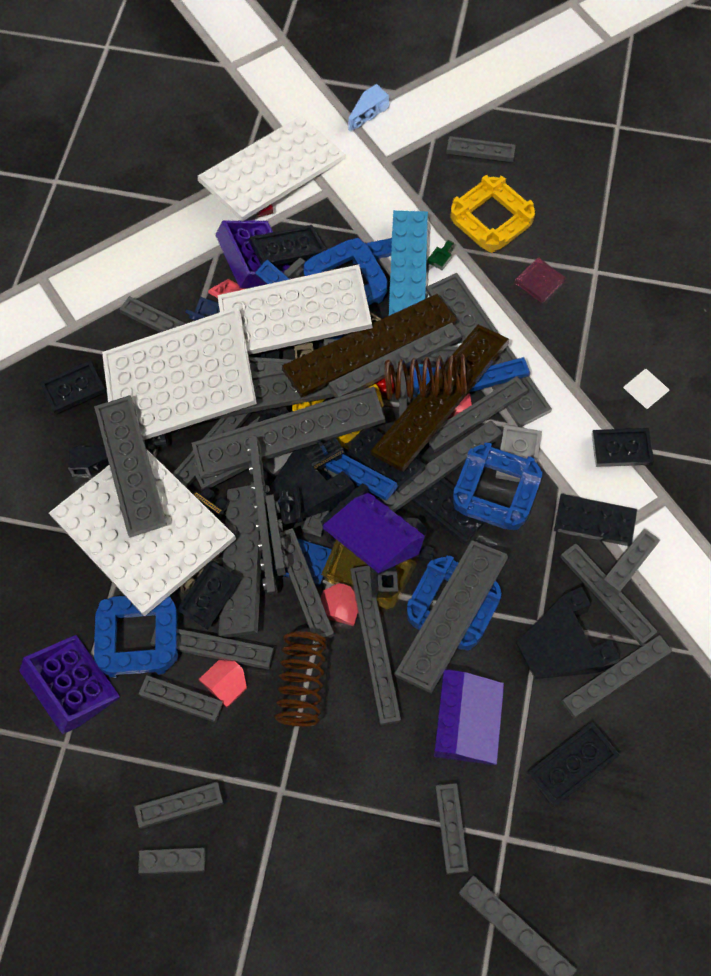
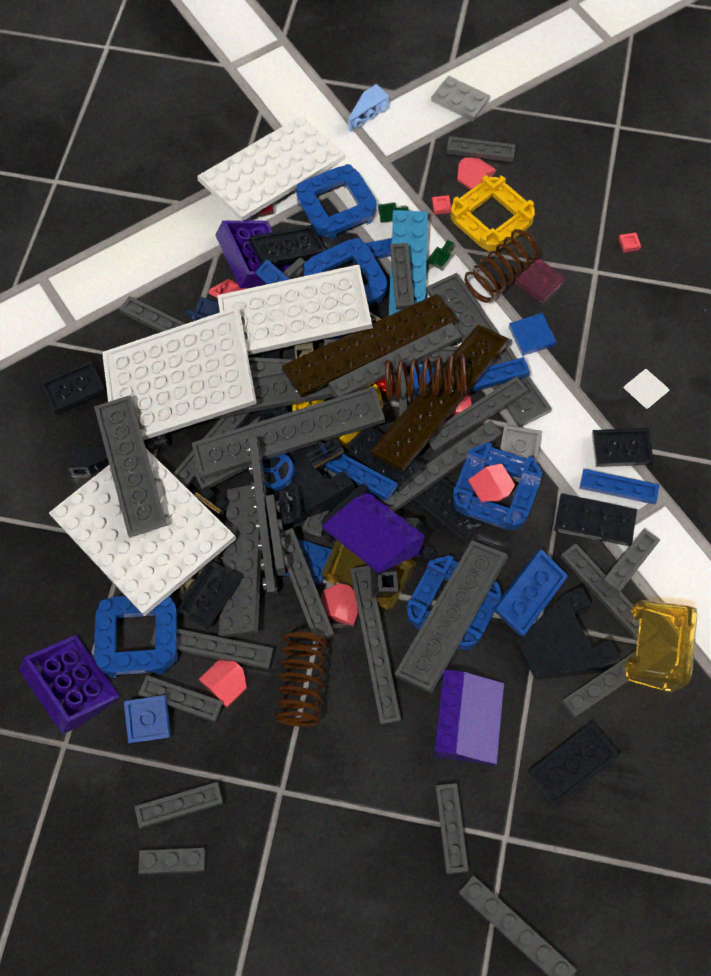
(147, 719): none -> blue tile
(278, 472): none -> tile
(342, 175): none -> blue plate
(386, 211): none -> dark green plate
(401, 275): none -> dark grey plate
(441, 205): none -> coral tile
(460, 98): none -> light grey plate
(472, 170): none -> coral slope
(492, 483): none -> coral slope
(530, 592): none -> blue plate
(531, 240): none -> reddish brown piece
(532, 334): none -> blue tile
(619, 486): none -> blue plate
(629, 242): none -> coral tile
(663, 645): none -> clear yellow windscreen

